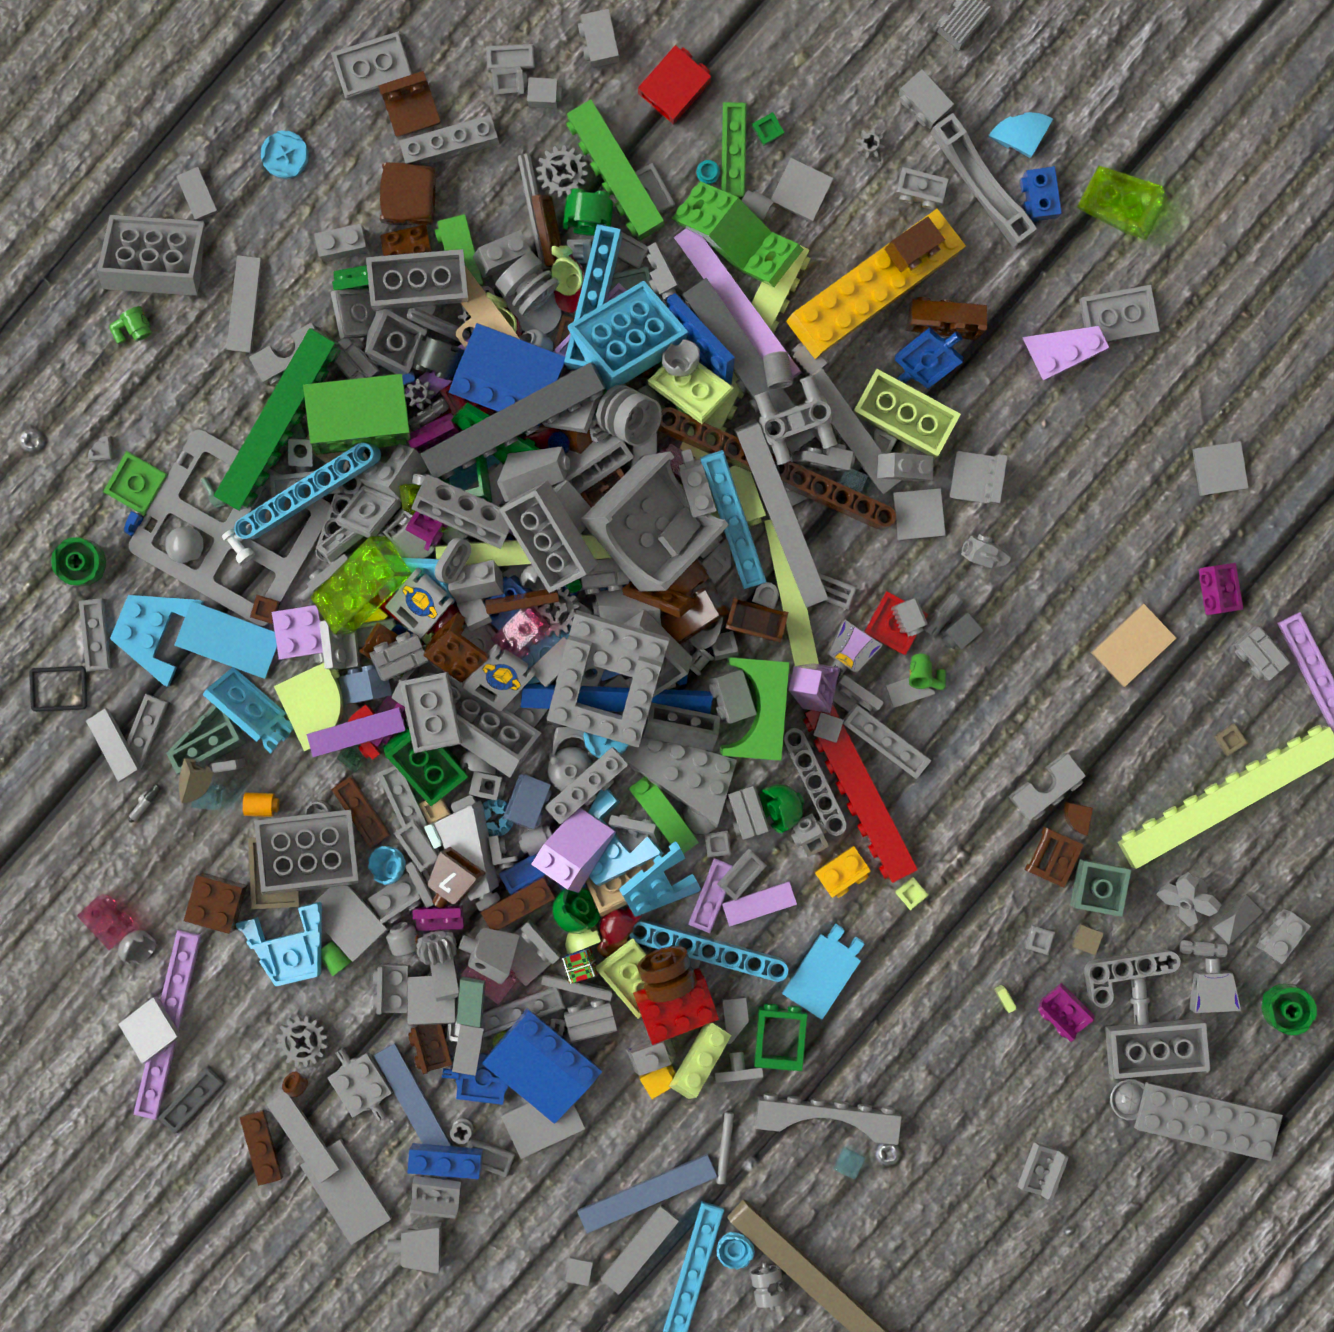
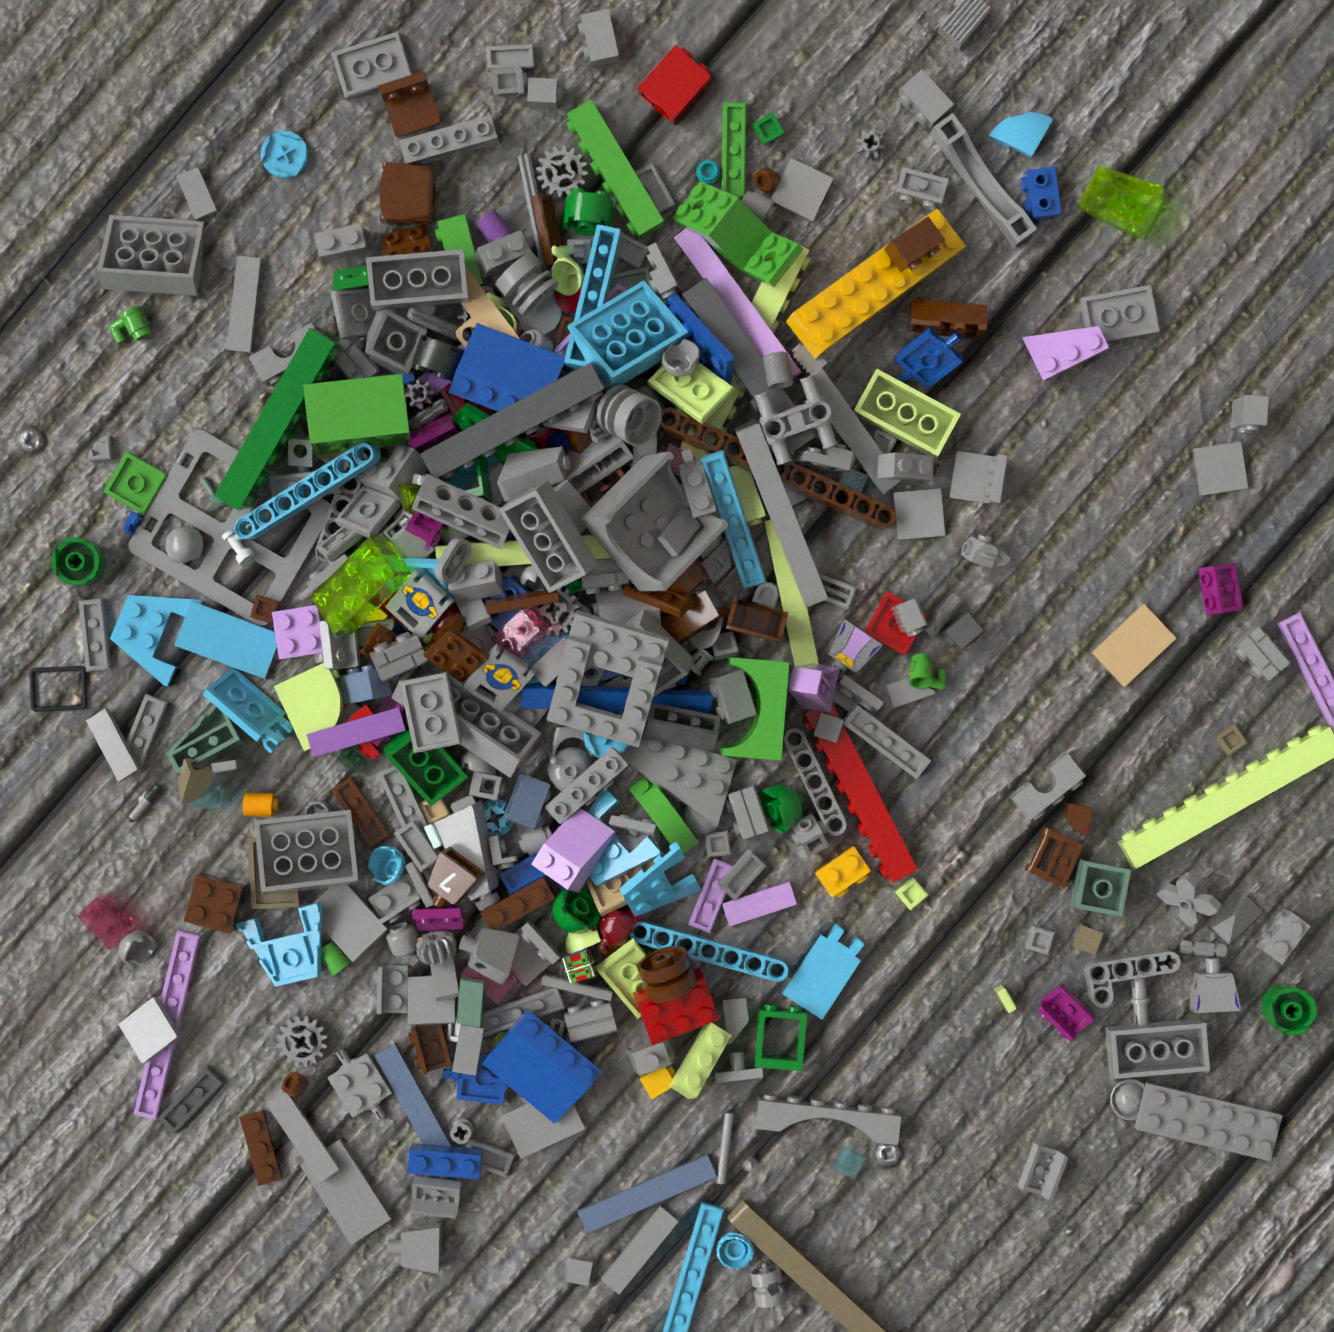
(493, 226): none -> medium lavender piece
(766, 179): none -> reddish brown tile
(1249, 413): none -> light grey brick

